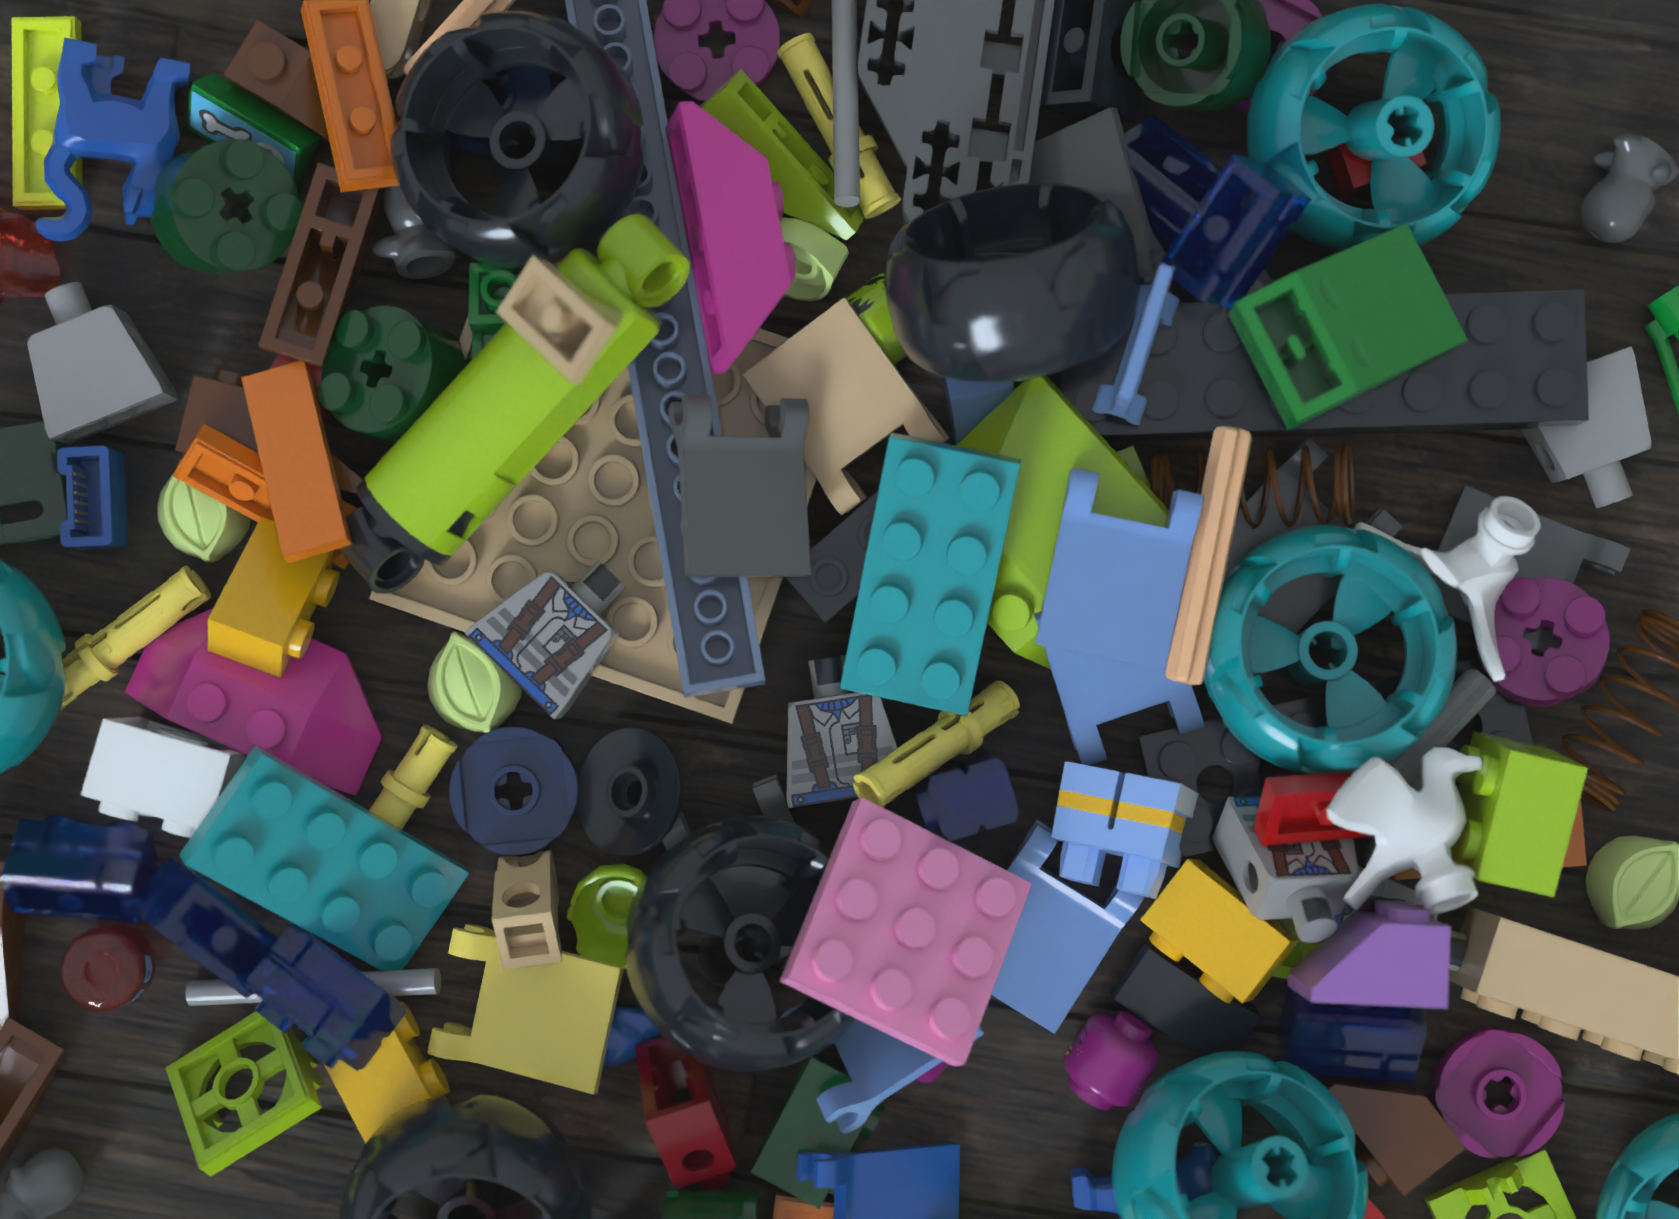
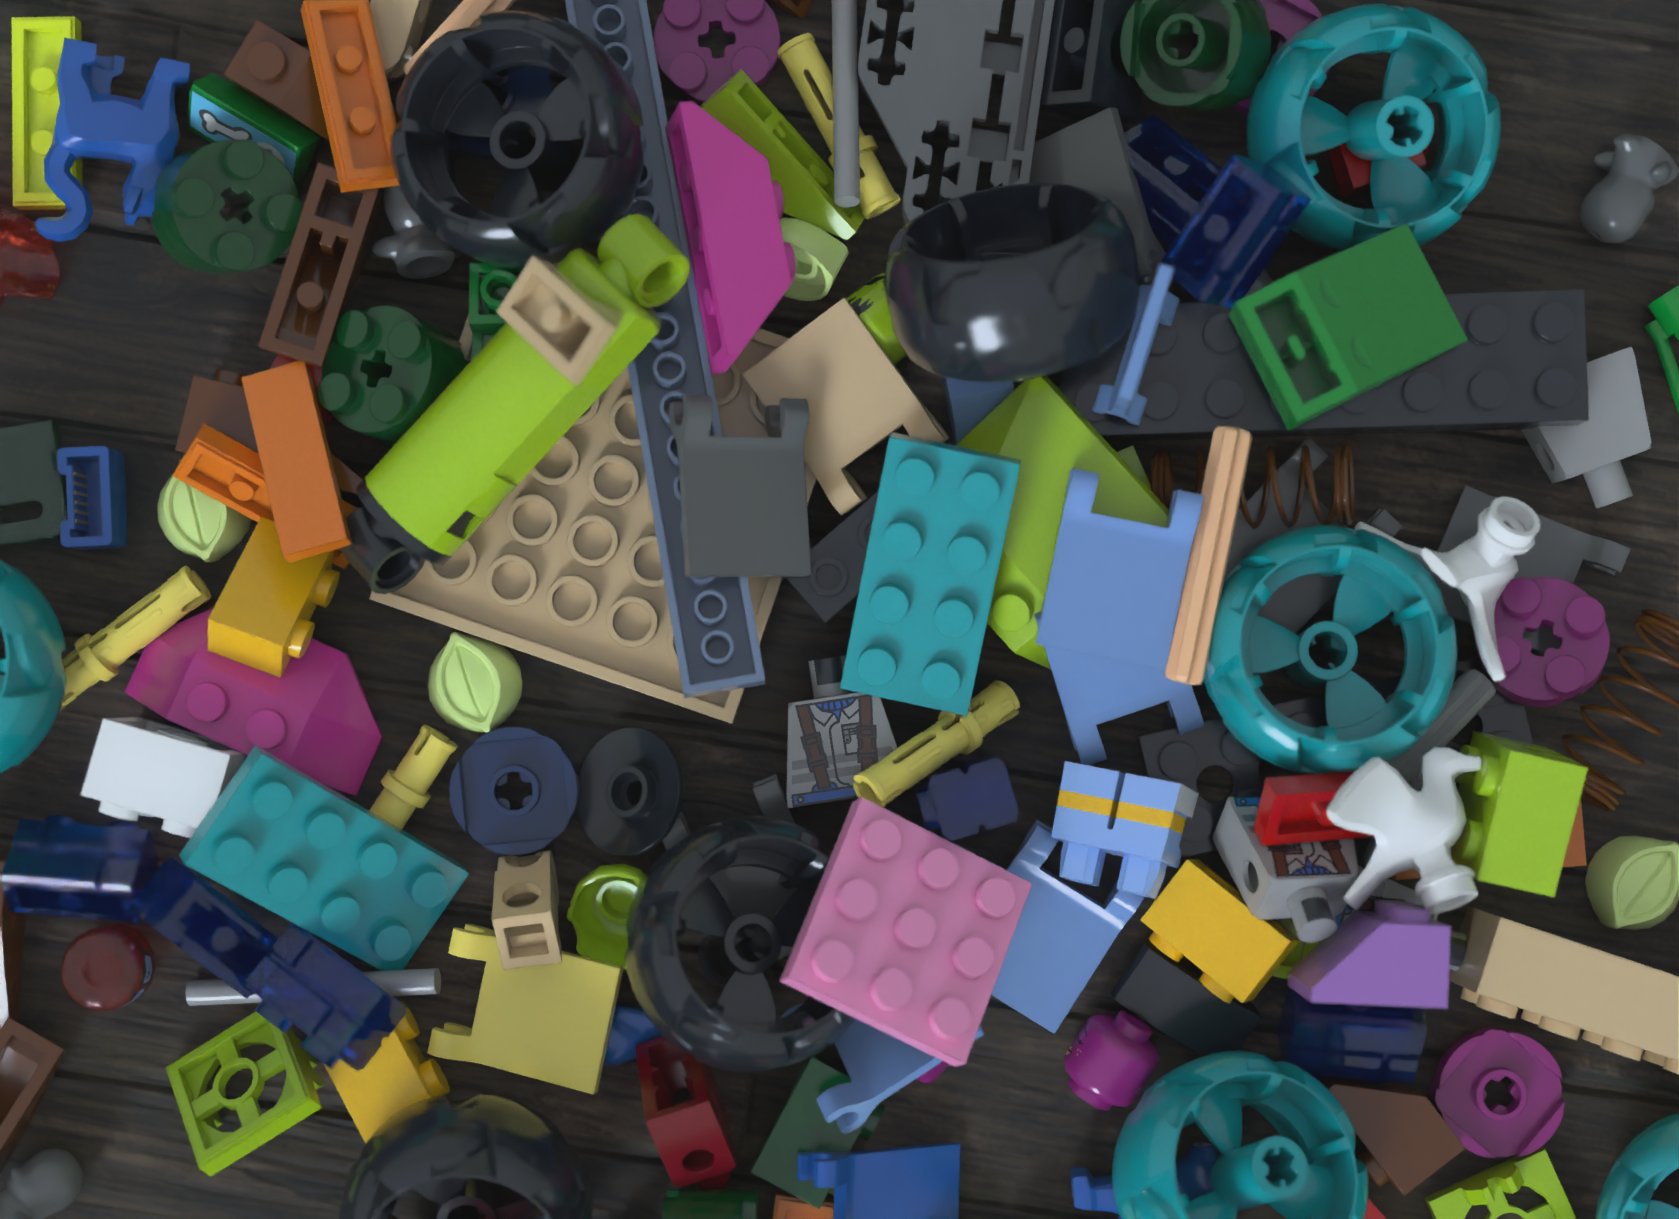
(93, 368): light grey torso -> none
(552, 635): torso -> none

